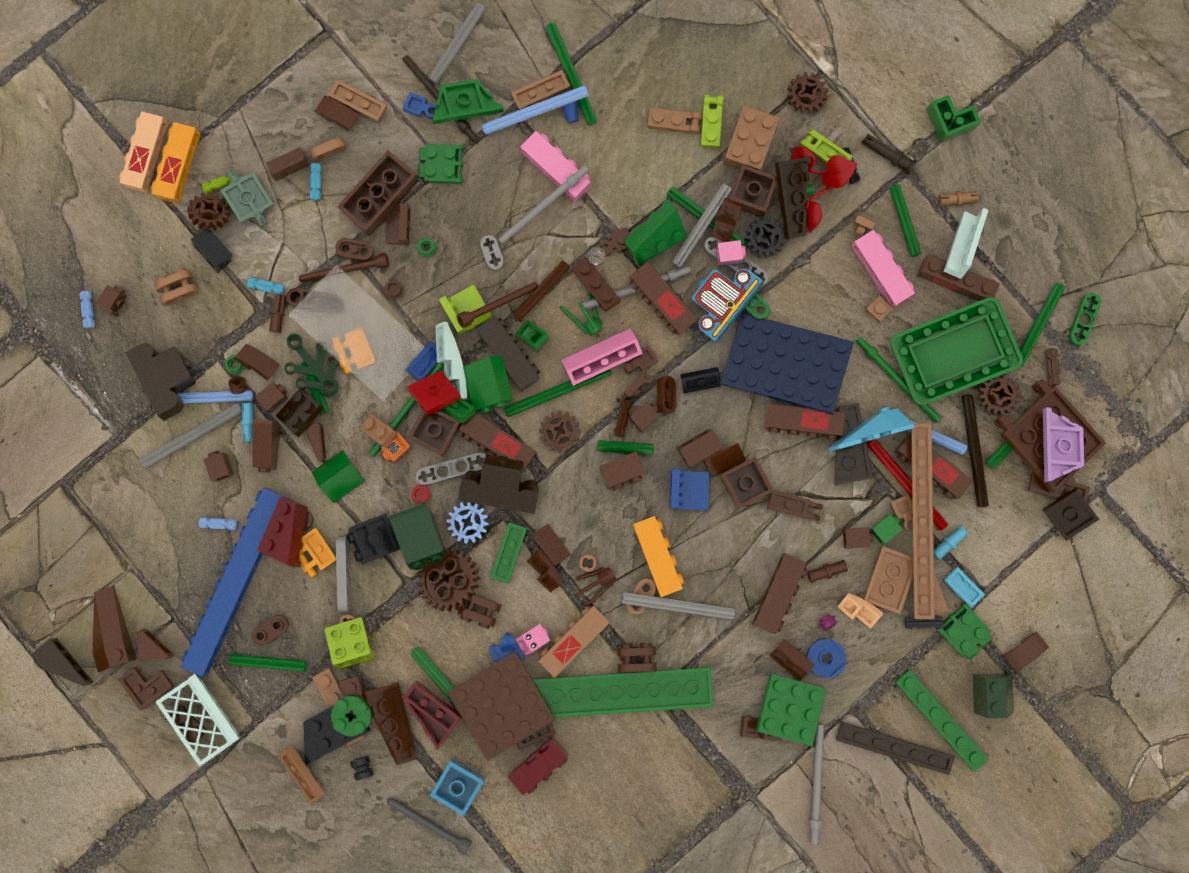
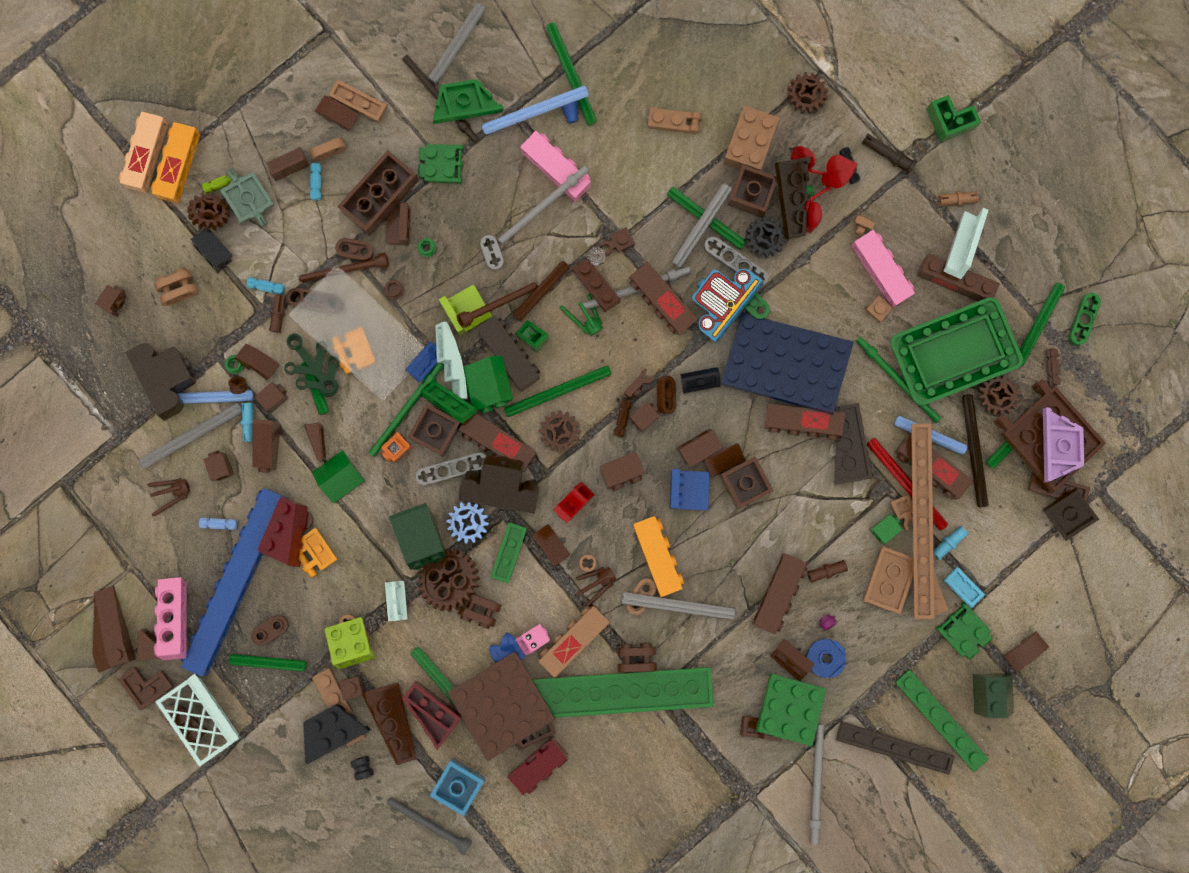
(56, 659): dark brown slope -> none
(87, 309): light blue axle -> none
(178, 626): none -> bright pink brick
(179, 488): none -> reddish brown plant
(299, 412): dark brown plate -> none
(301, 774): medium nougat plate -> none
(342, 571): light grey beam -> none
(359, 707): green plate -> none
(373, 539): black plate -> none
(378, 430): medium nougat plate -> none
(396, 601): none -> light aqua hinge
(418, 105): blue plate -> none
(420, 494): red plate -> none
(434, 392): red plate -> none
(540, 90): medium nougat plate -> none
(548, 574): reddish brown slope -> none
(573, 502): none -> red brick
(601, 356): bright pink brick -> none
(625, 447): green axle -> none
(642, 361): reddish brown plate -> none
(656, 235): green wedge -> none
(711, 121): lime plate -> none
(727, 220): reddish brown slope -> none
(730, 253): bright pink brick -> none
(792, 505): reddish brown hinge -> none
(824, 148): lime plate -> none
(857, 537): reddish brown brick -> none
(863, 610): light nougat slope -> none
(874, 427): medium azure wedge -> none
(905, 220): green axle -> none
(909, 623): black axle -> none

